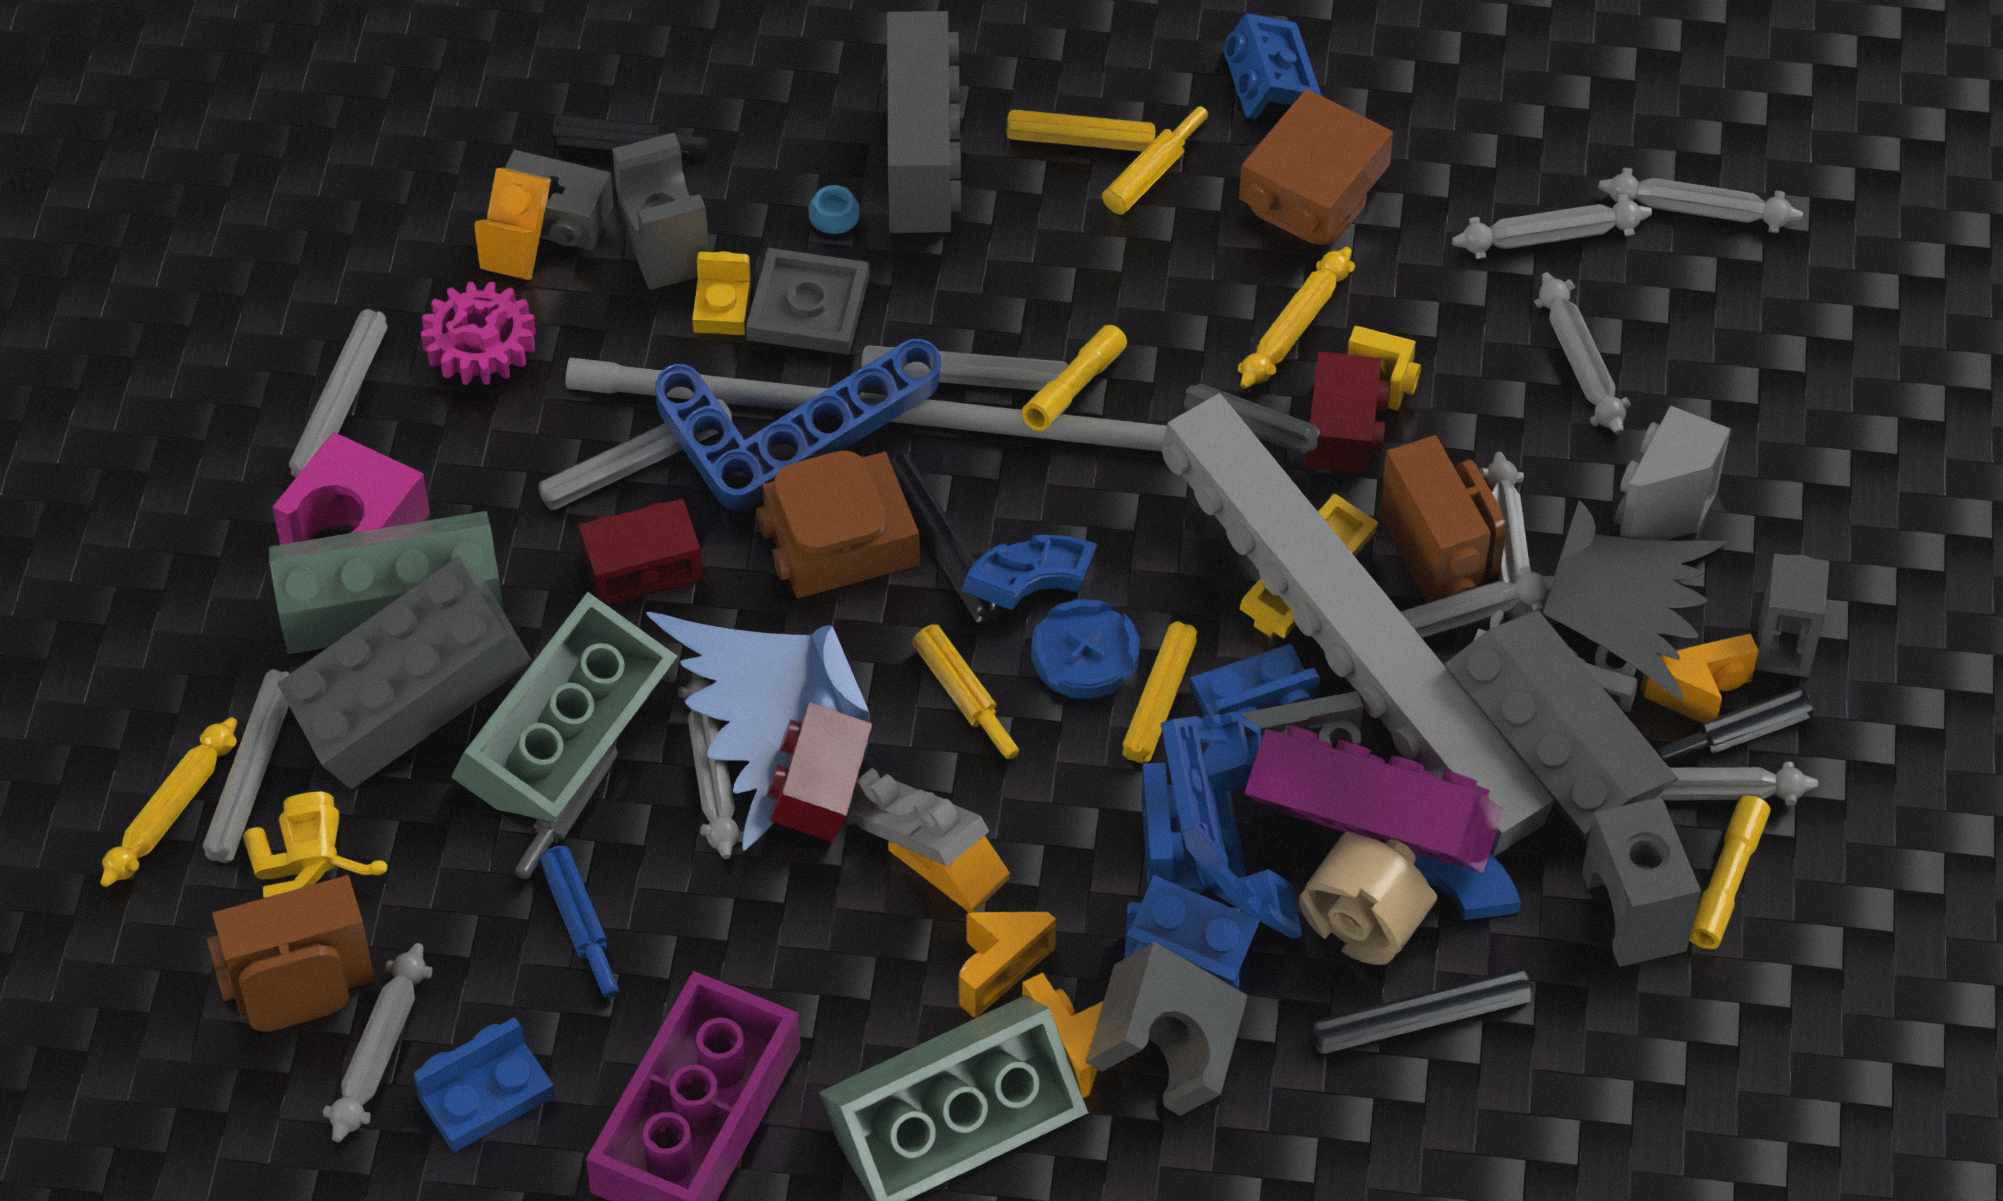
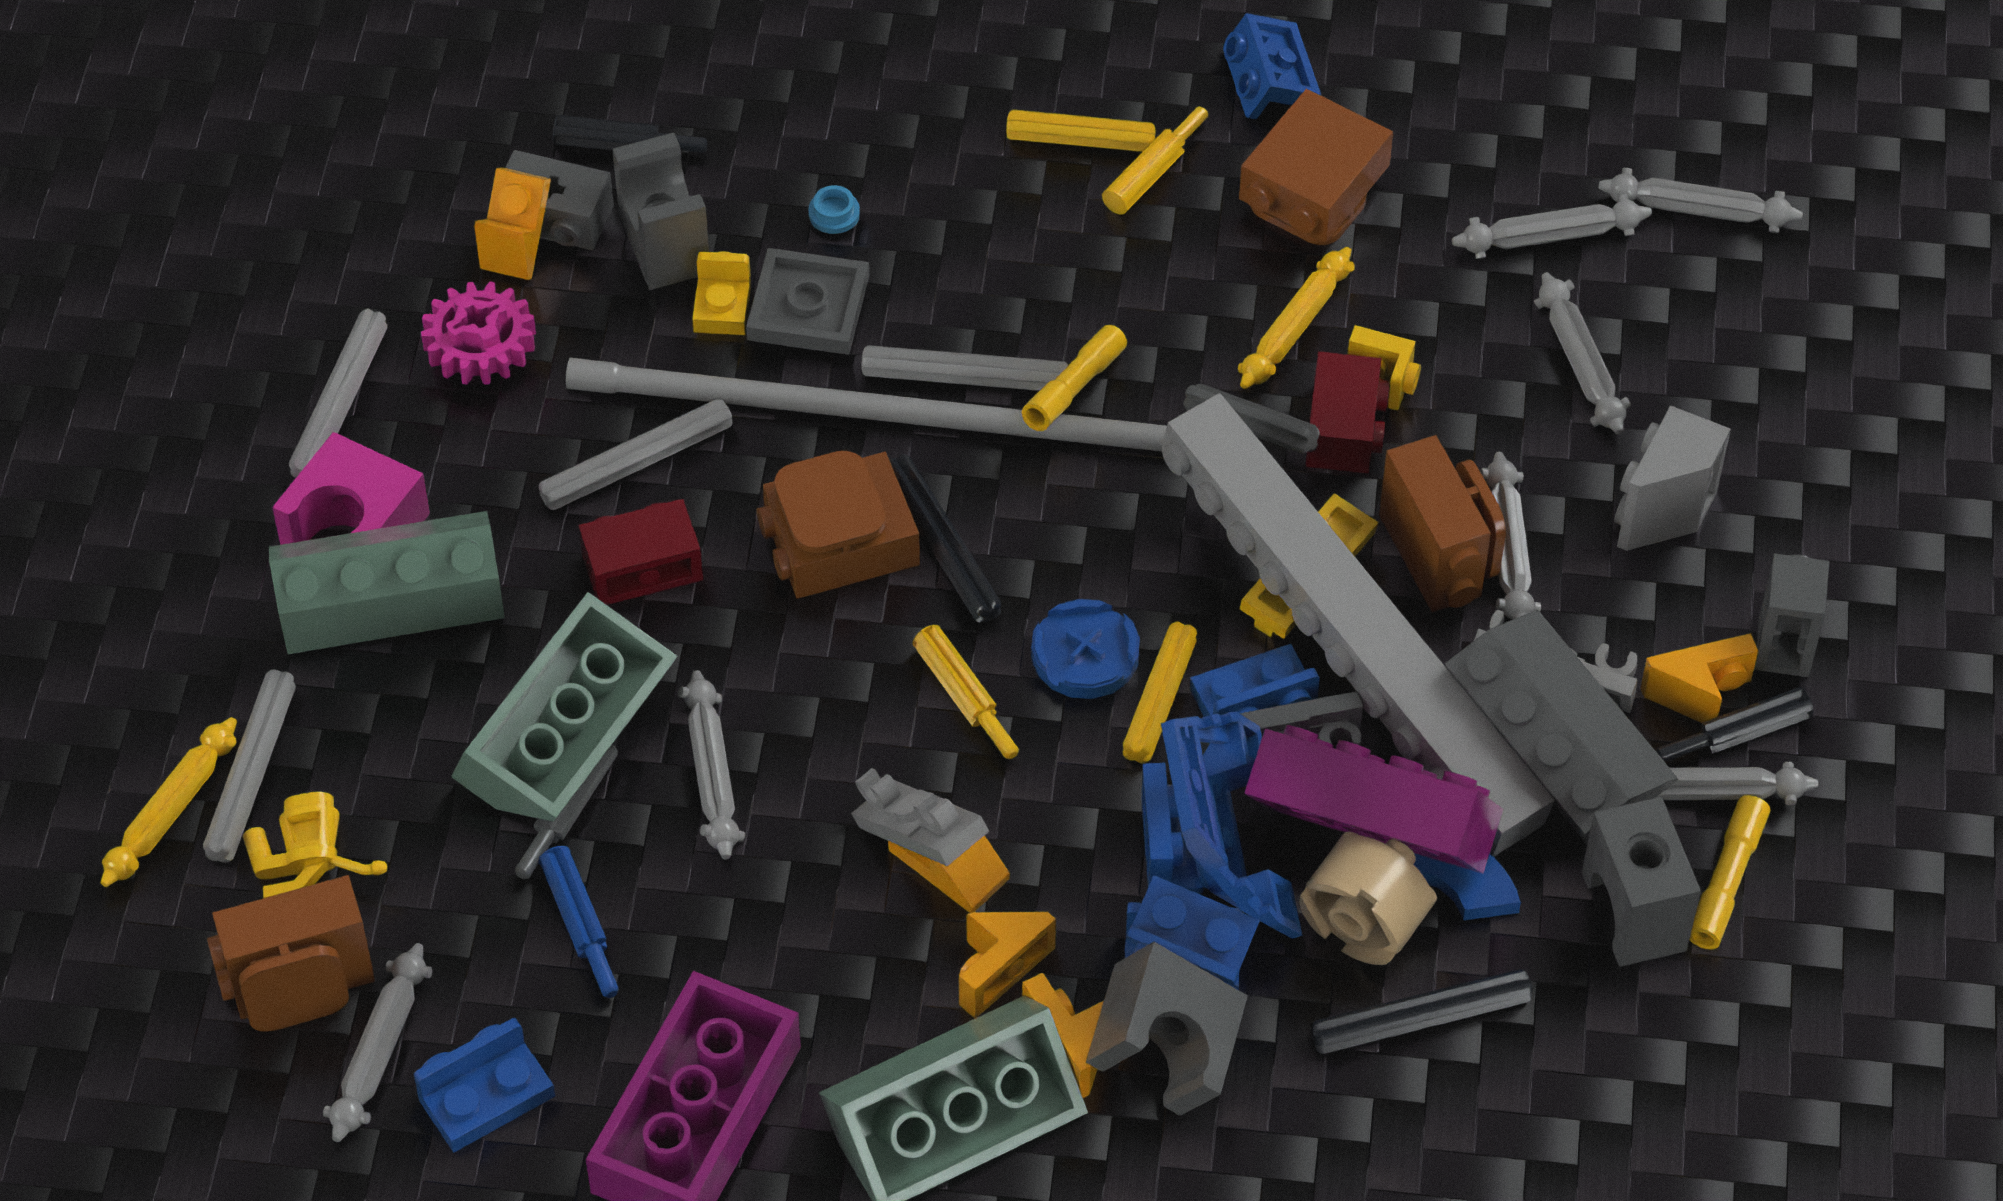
(404, 673): dark grey brick -> none
(758, 690): medium blue piece -> none
(796, 427): blue beam -> none
(819, 772): brick -> none
(922, 122): dark grey brick -> none
(1022, 568): blue tile -> none
(1478, 604): light grey wheel -> none
(1623, 593): dark grey piece -> none

